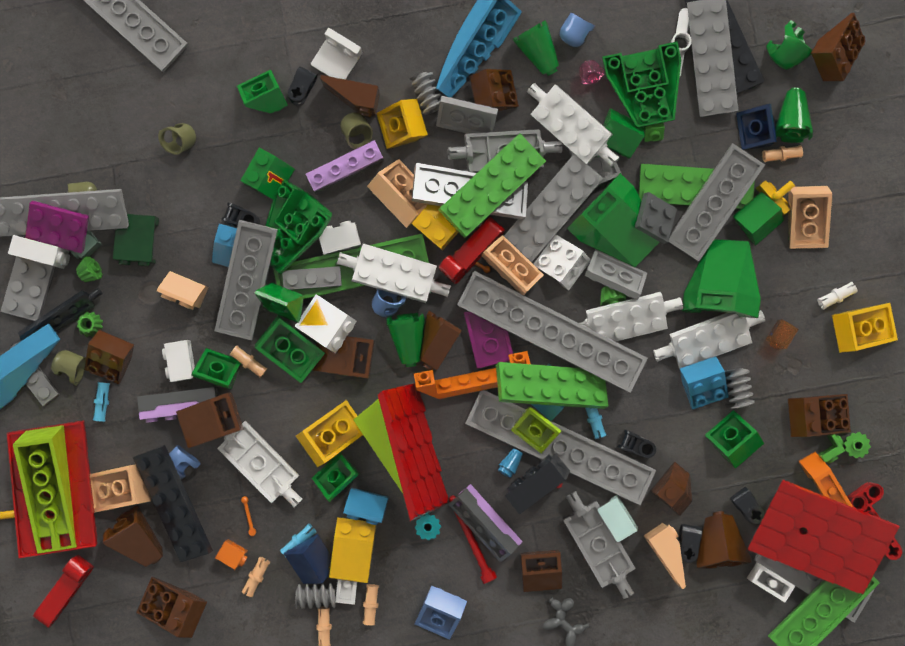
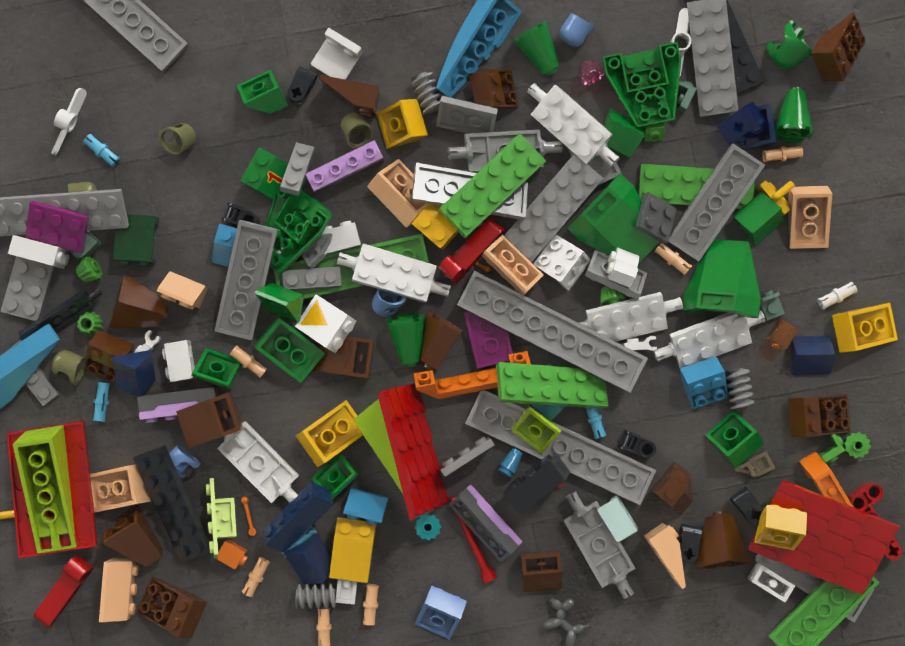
(67, 119): none -> white piece
(101, 150): none -> medium azure pin
(118, 589): none -> light nougat slope
(134, 372): none -> dark blue slope
(137, 306): none -> reddish brown slope
(149, 345): none -> white plate
(223, 518): none -> yellowish green bracket
(297, 169): none -> light grey plate
(297, 517): none -> dark blue brick
(316, 251): none -> light grey plate
(466, 455): none -> light grey plate
(622, 267): none -> white brick
(634, 344): none -> white plate
(672, 258): none -> light nougat pin
(684, 99): none -> sand green bracket
(751, 119): none -> clear blue brick
(757, 465): none -> dark tan slope
(771, 305): none -> sand green bracket
(781, 527): none -> yellow slope
(812, 355): none -> dark blue slope

